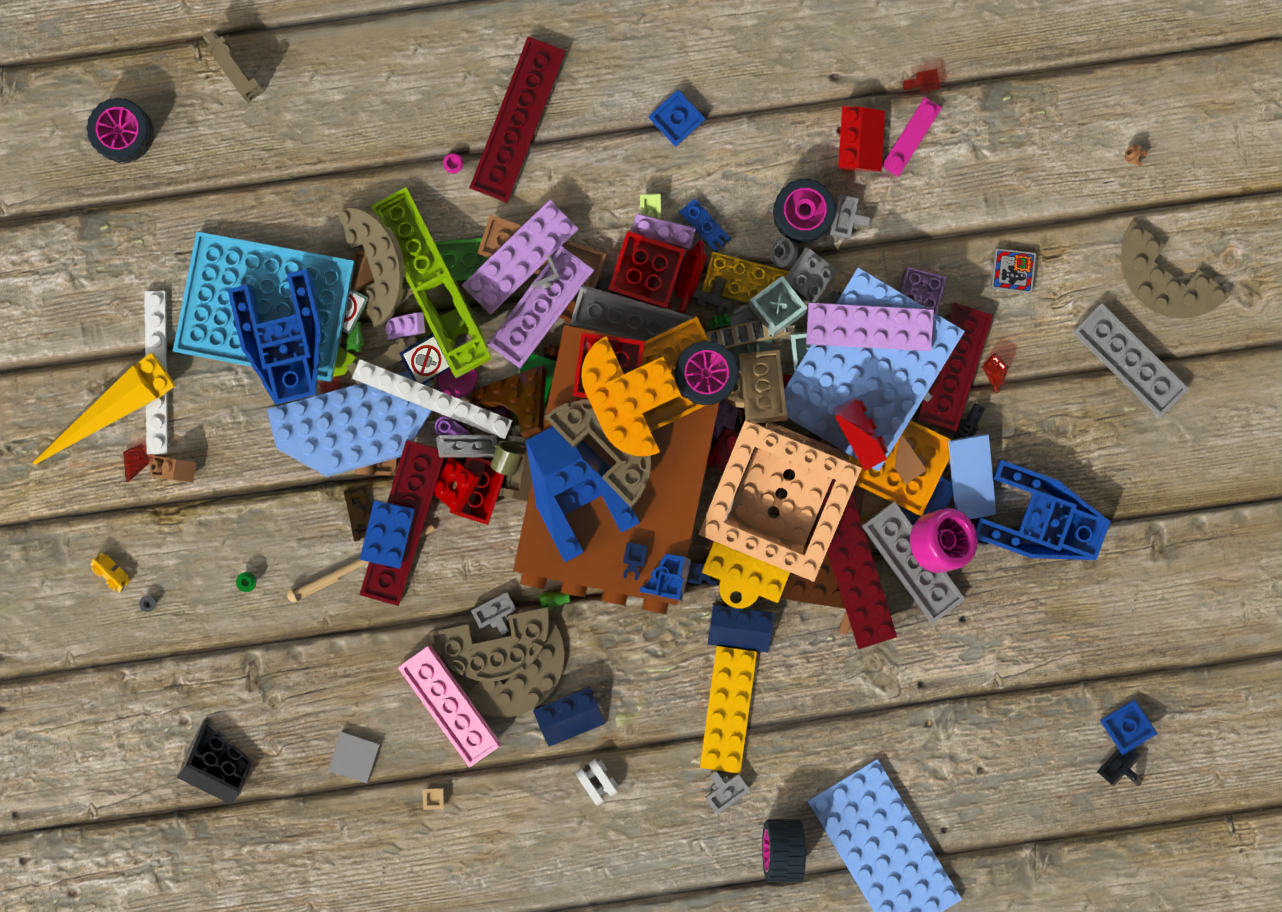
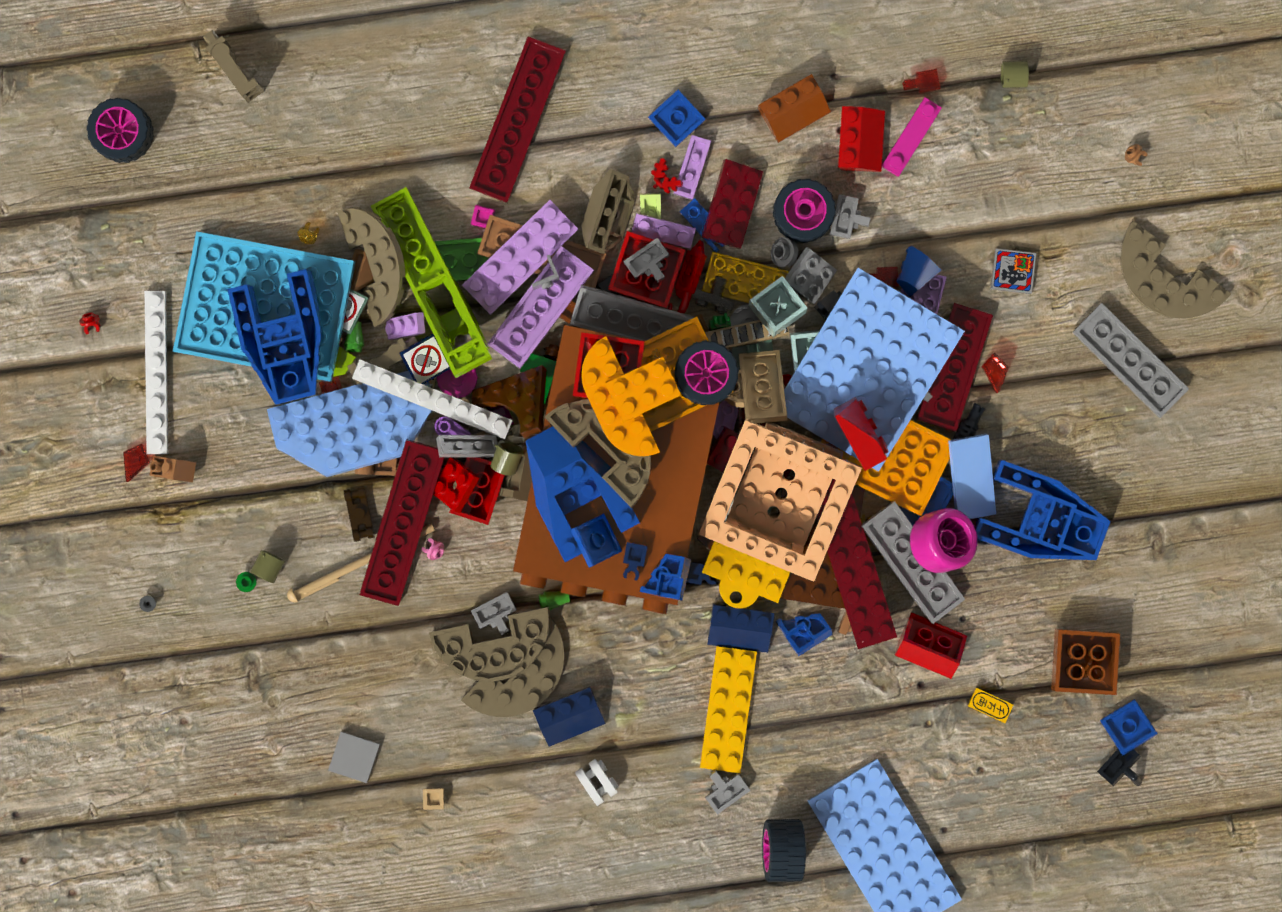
(90, 319): none -> red plate
(114, 578): yellow hinge -> none
(133, 390): yellow plate -> none
(215, 765): black wedge -> none
(267, 566): none -> olive piece
(307, 236): none -> clear yellow plate
(387, 534): blue plate -> none
(435, 551): none -> bright pink plate
(449, 706): bright pink plate -> none
(453, 163): dark pink plate -> none
(481, 216): none -> dark pink tile
(596, 540): none -> blue tile
(608, 212): none -> dark tan wedge
(648, 260): none -> light grey hinge
(659, 174): none -> red animal
(692, 166): none -> lavender plate
(732, 204): none -> dark red plate
(794, 108): none -> dark orange slope
(805, 632): none -> blue slope
(869, 326): lavender plate -> none
(887, 275): none -> clear red plate
(907, 462): medium nougat slope -> none
(916, 271): none -> blue slope
(931, 645): none -> red slope
(990, 705): none -> yellow tile
(1014, 74): none -> olive piece
(1085, 661): none -> dark orange slope

